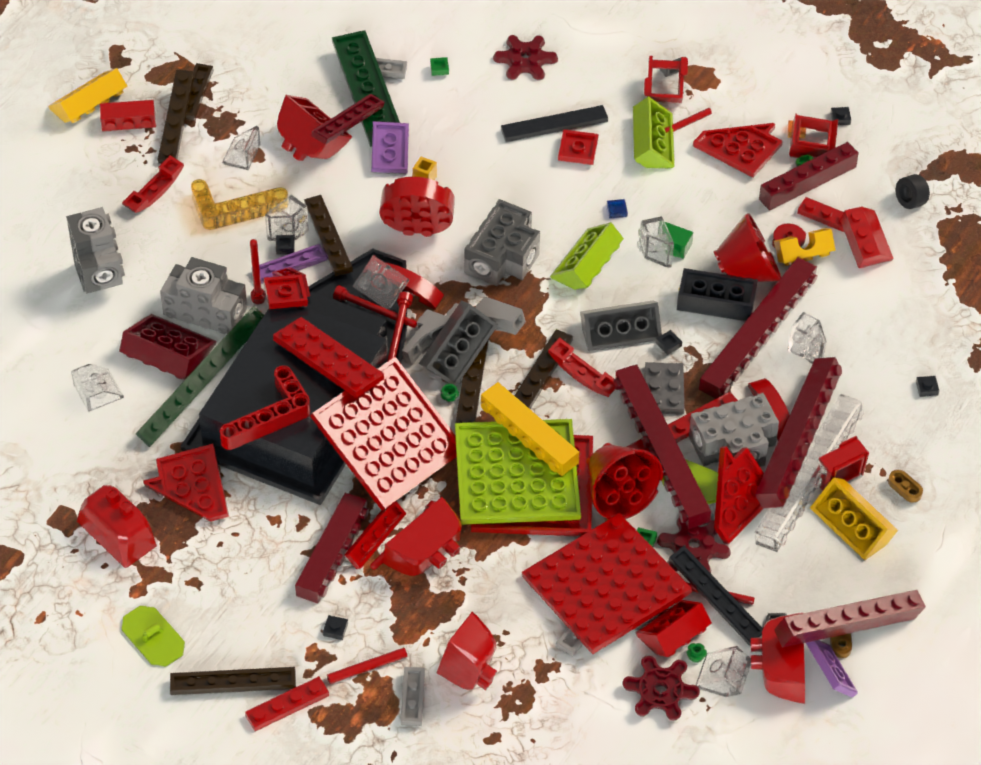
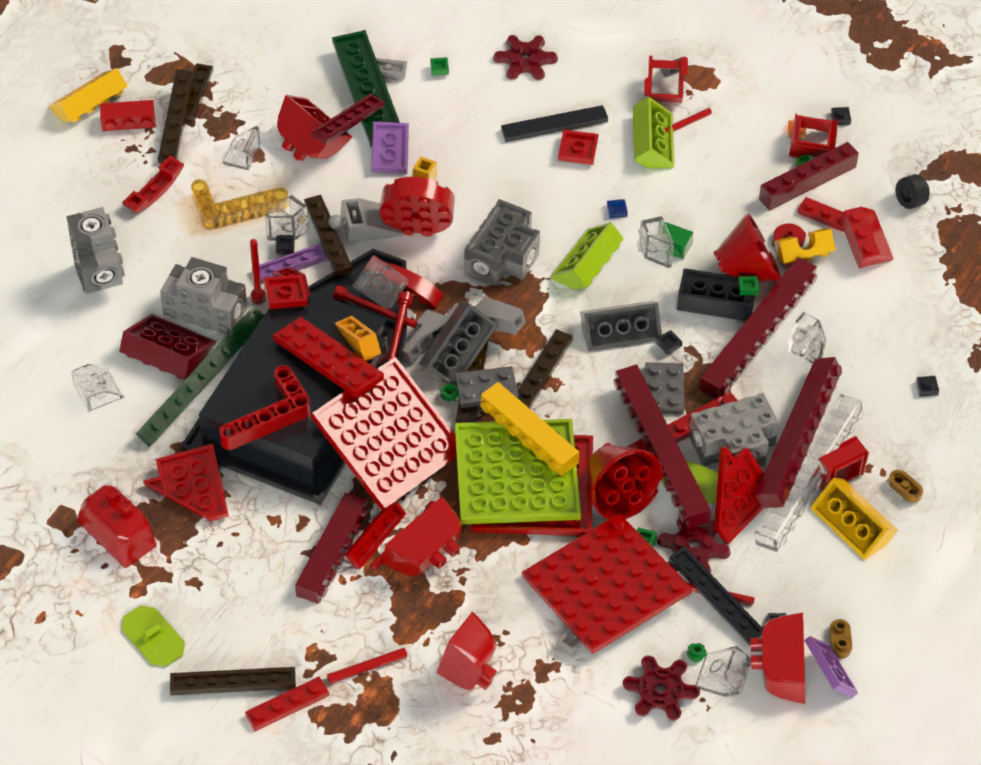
(335, 627): black plate -> none
(359, 337): none -> light orange slope
(362, 221): none -> light grey slope
(412, 696): light grey plate -> none
(474, 383): none -> flat silver plate
(580, 370): red slope -> none
(674, 627): red slope -> none
(741, 147): red wing -> none
(748, 285): none -> green plate
(774, 399): red slope -> none
(849, 618): brick -> none

